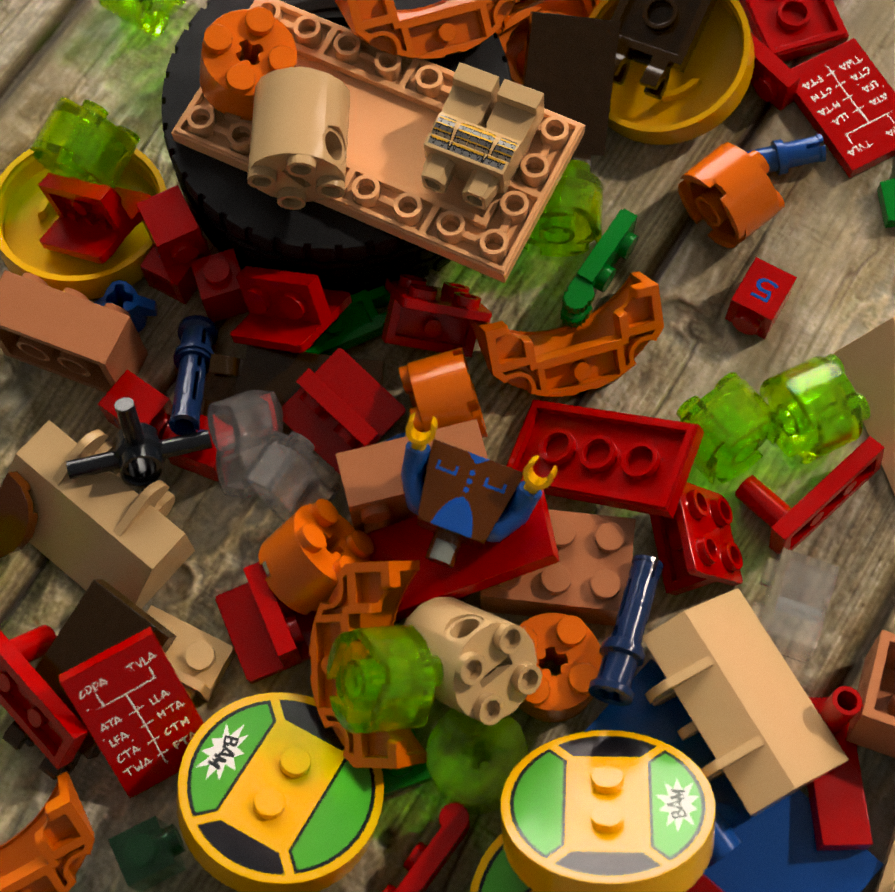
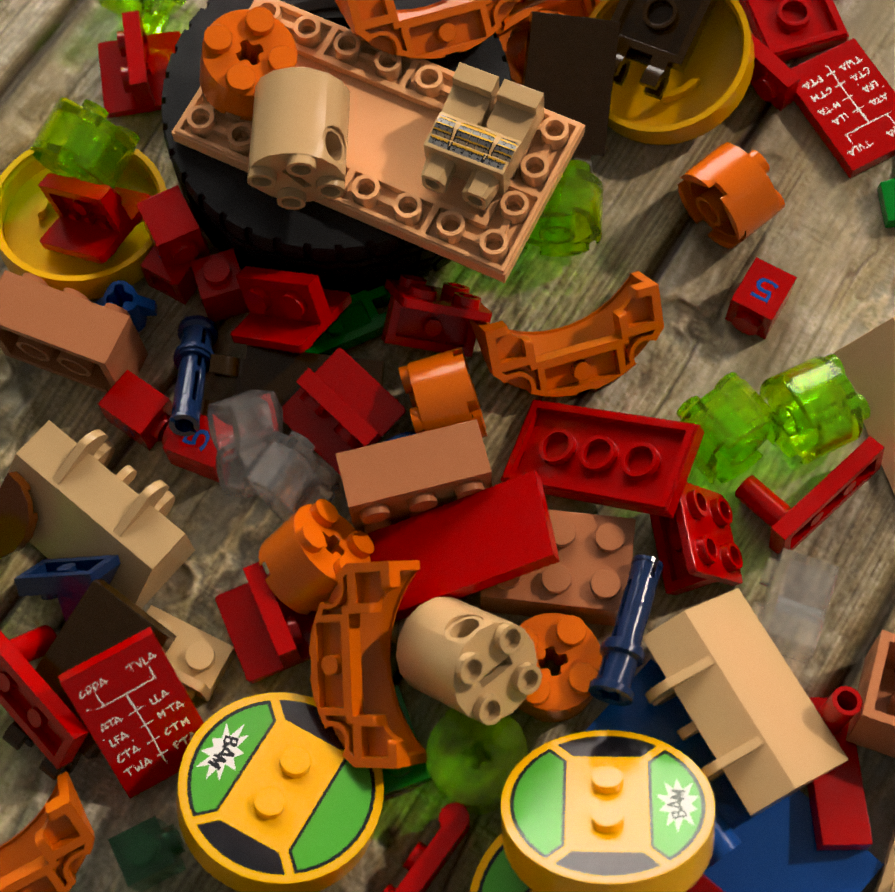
(66, 578): none -> dark blue slope
(134, 67): none -> red bracket
(138, 450): black bar -> none
(383, 678): clear neon green brick -> none
(464, 494): torso -> none
(599, 269): green hinge -> none
(793, 154): blue pin -> none

